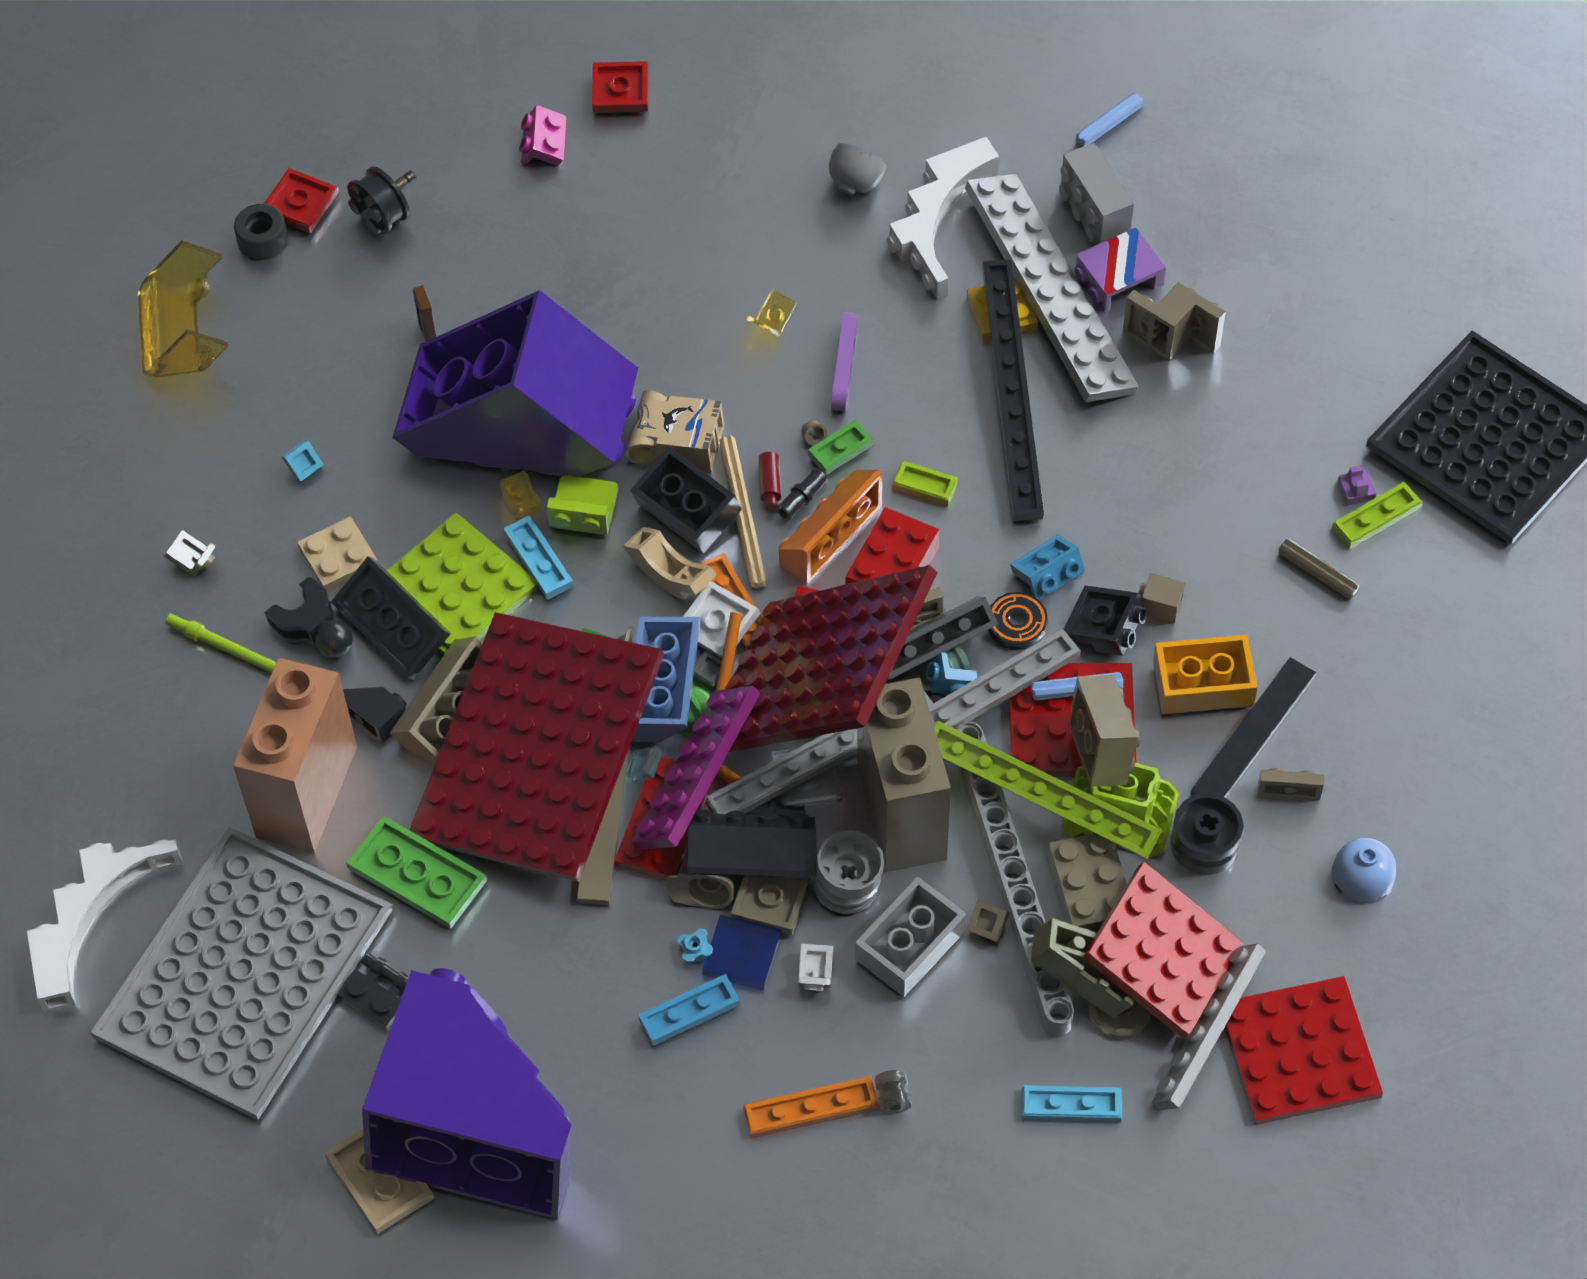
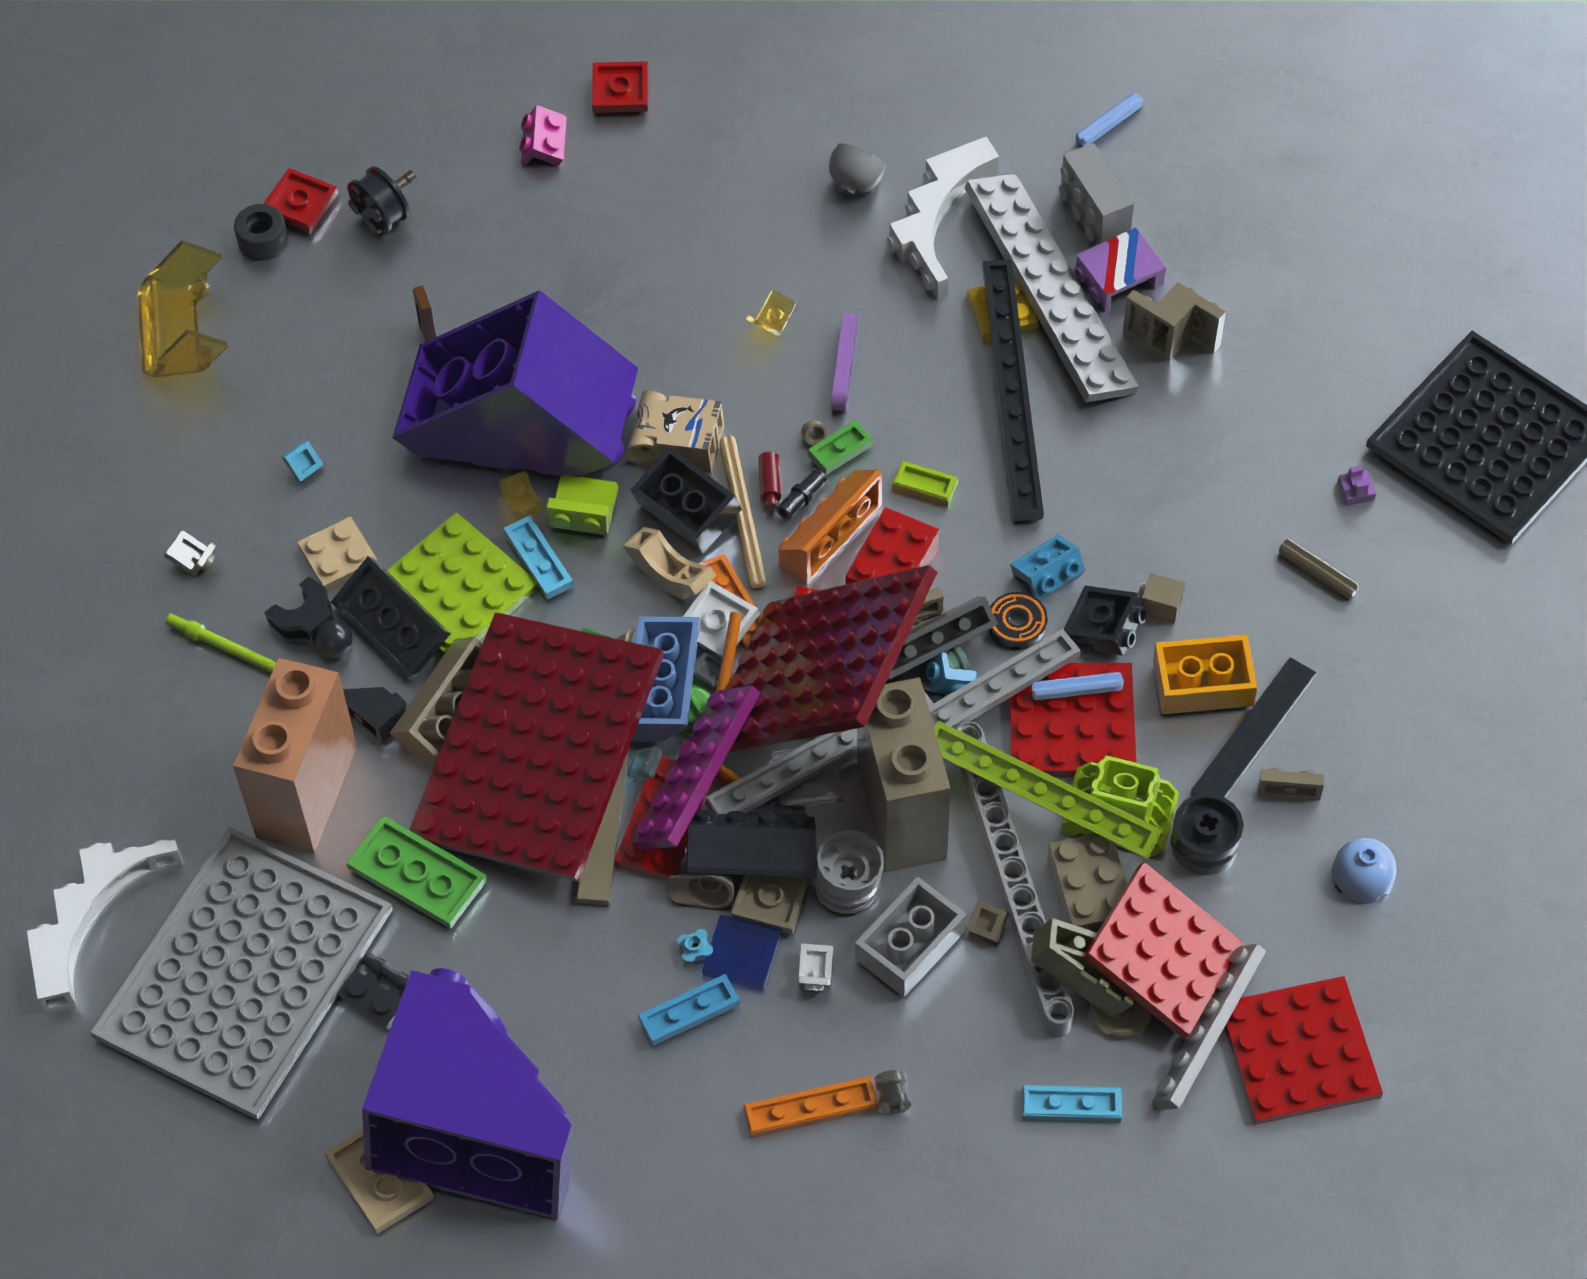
(1103, 730): dark tan brick -> none
(1376, 515): lime tile -> none

